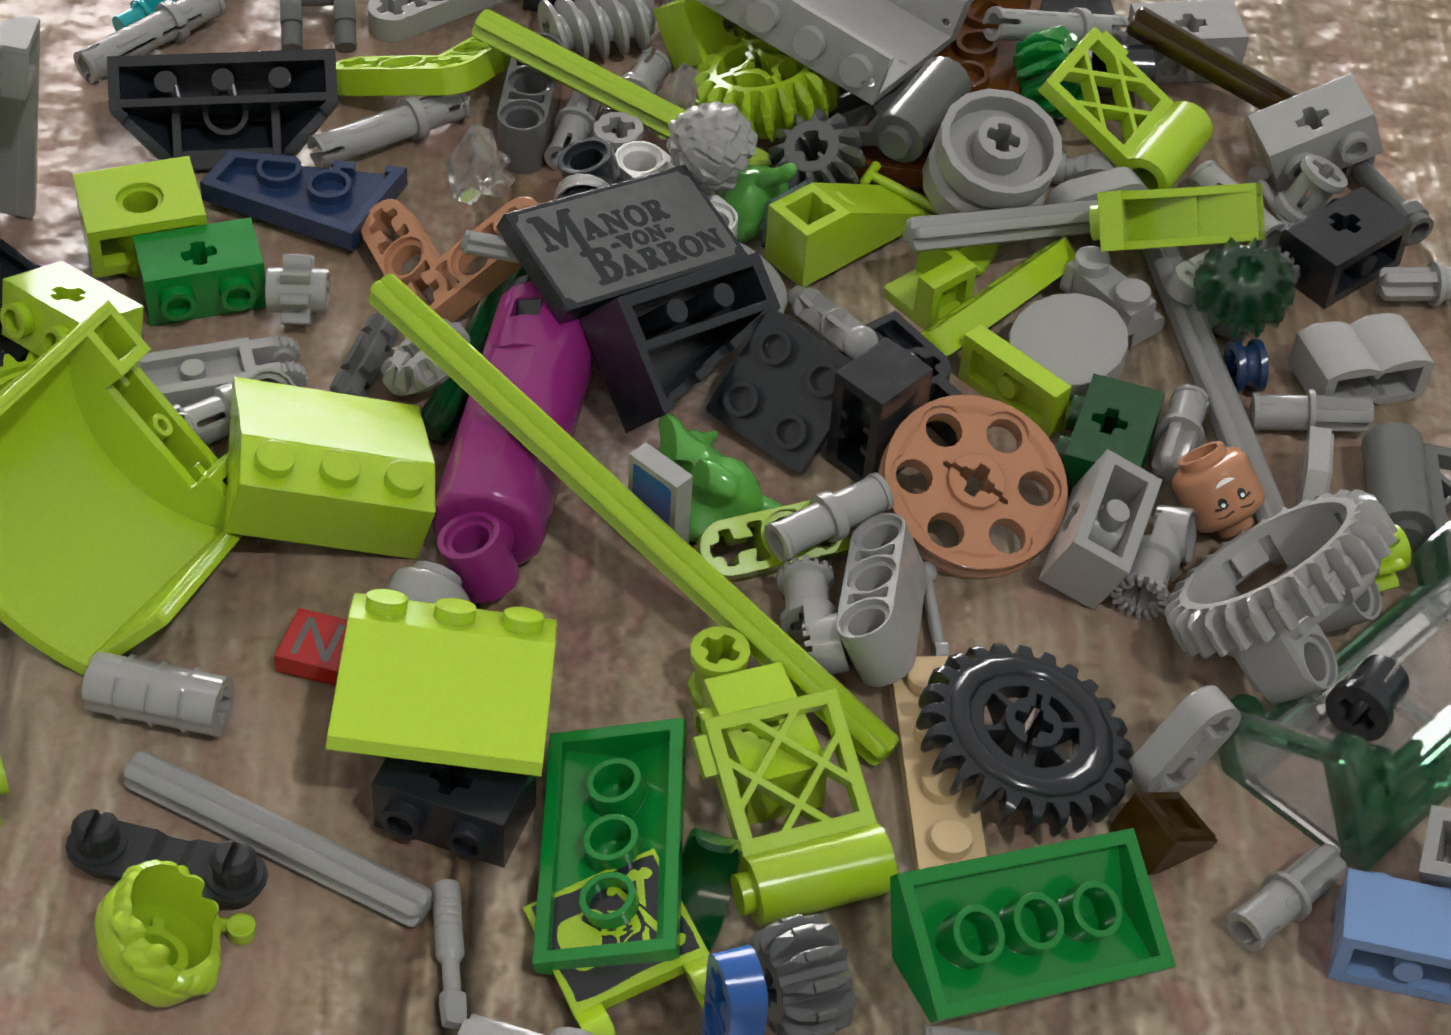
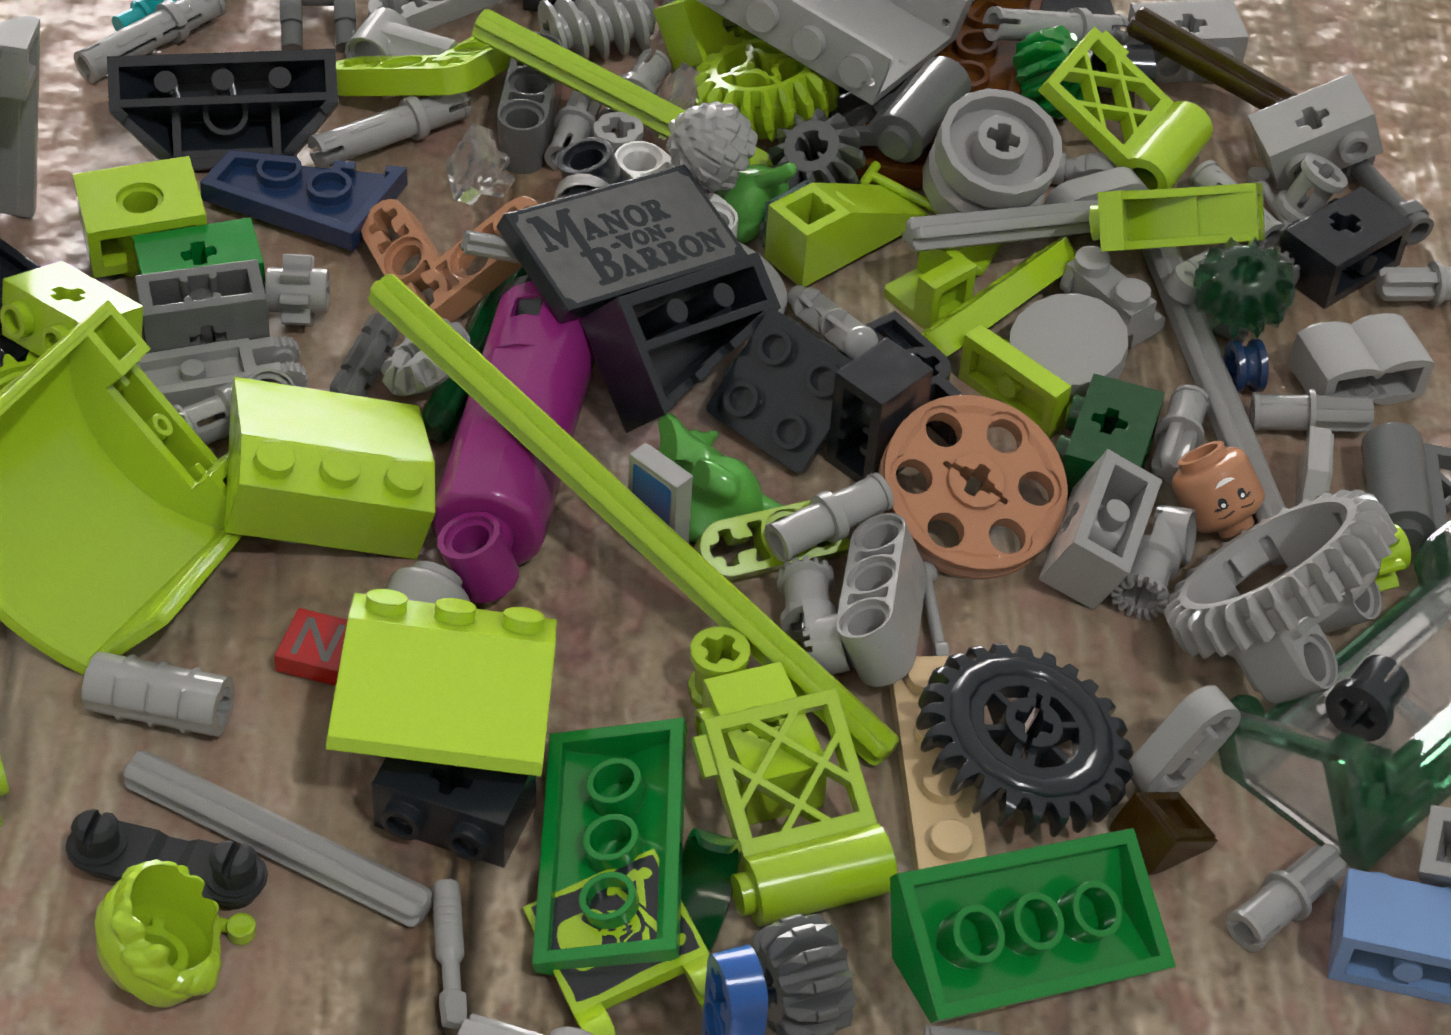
(203, 305): none -> dark grey brick
(389, 34): none -> light grey piece

